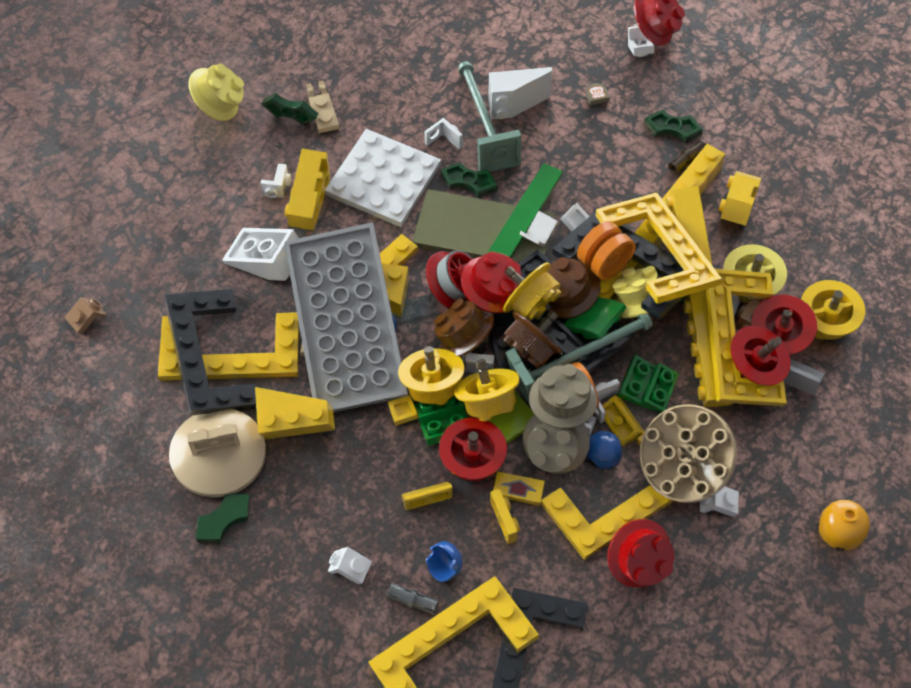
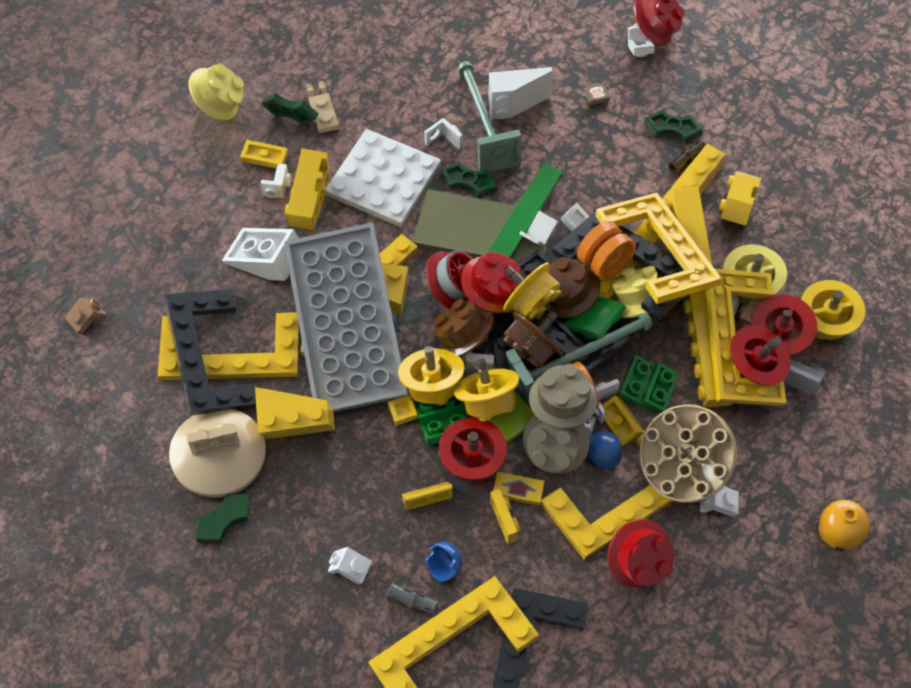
(263, 154): none -> yellow plate

